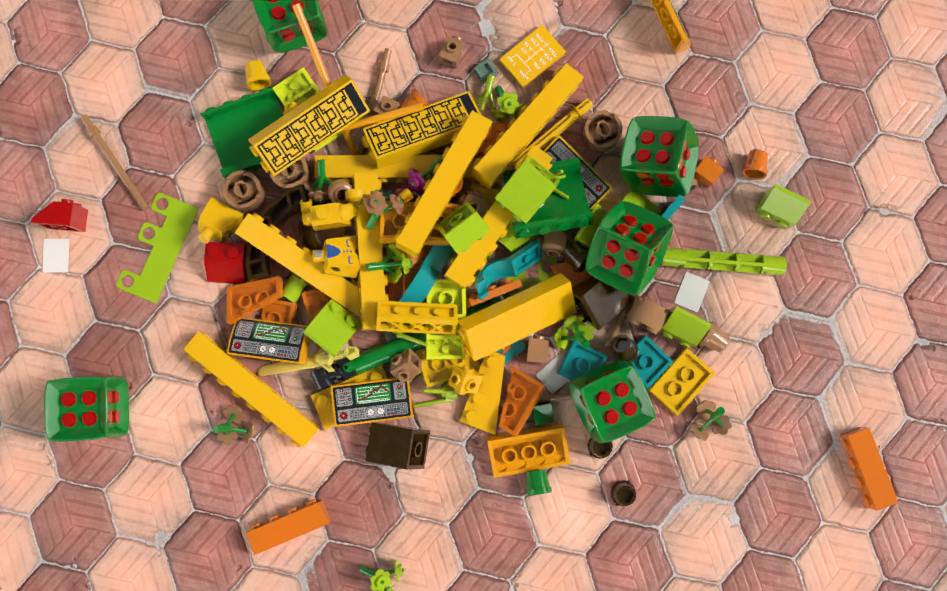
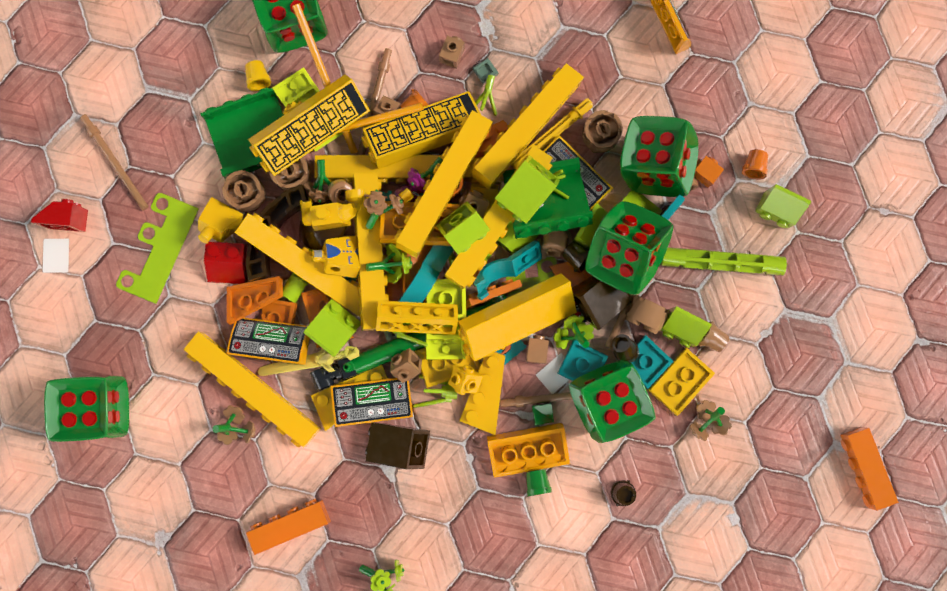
(507, 105): lime plant -> none
(520, 401): orange wing -> none
(532, 56): yellow tile -> none
(599, 450): dark brown piece -> none
(691, 292): white sticker -> none

